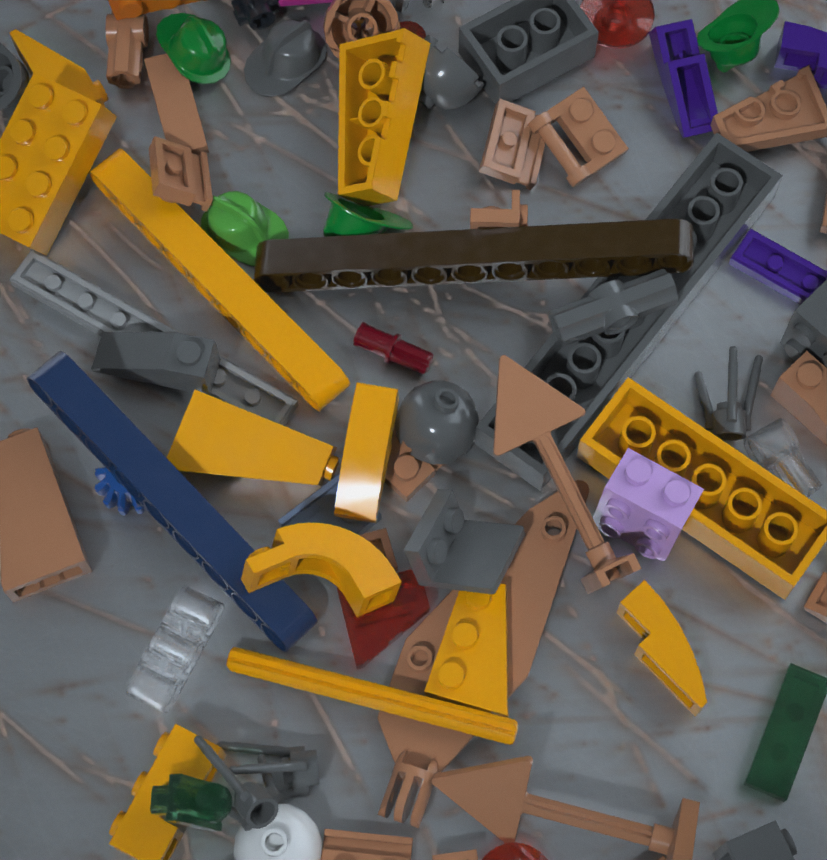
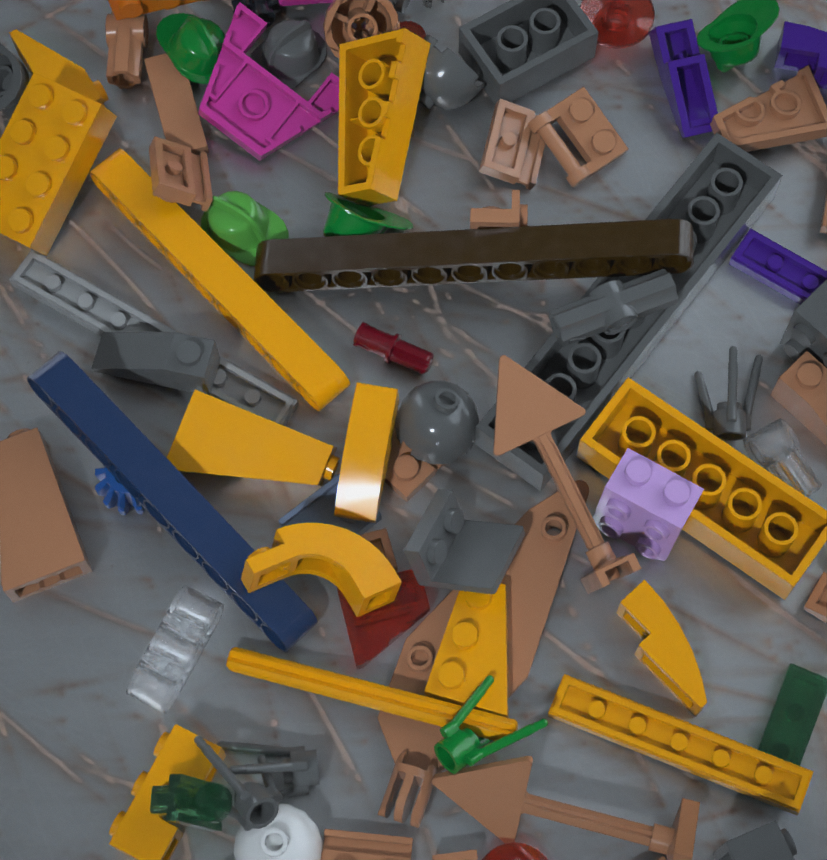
(254, 104): none -> dark pink wing
(464, 747): none -> green plant
(681, 744): none -> light orange tile

